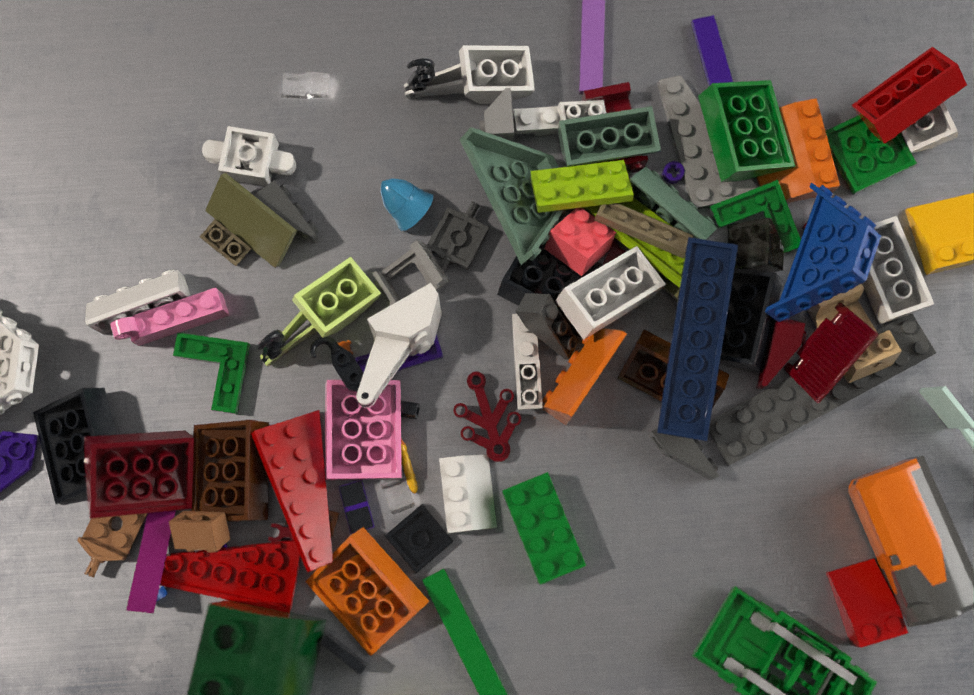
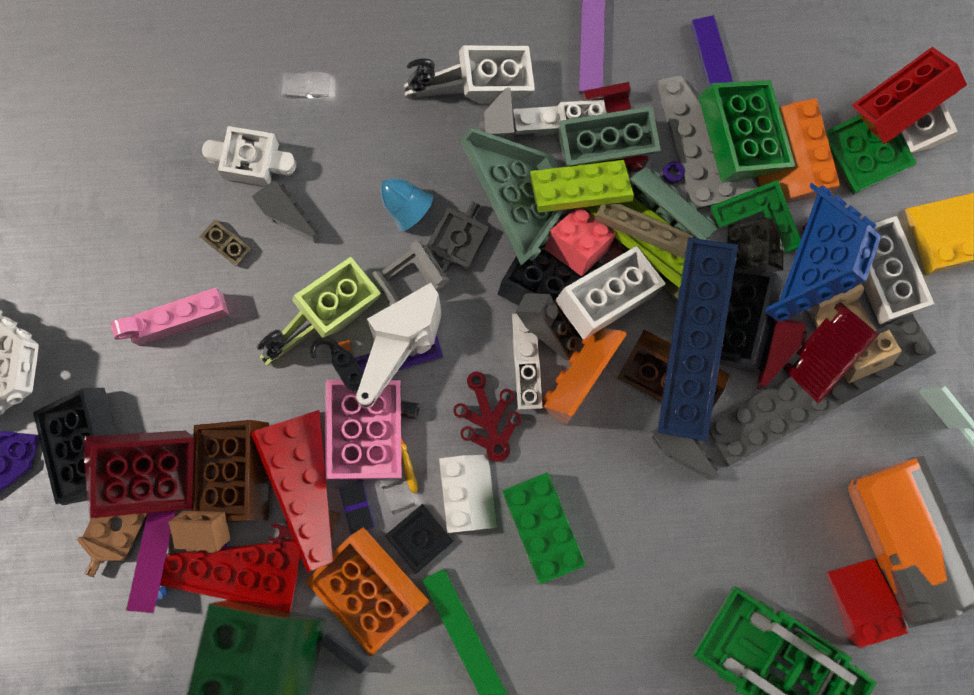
(136, 299): white slope -> none
(232, 359): green plate -> none
(250, 220): olive tile -> none

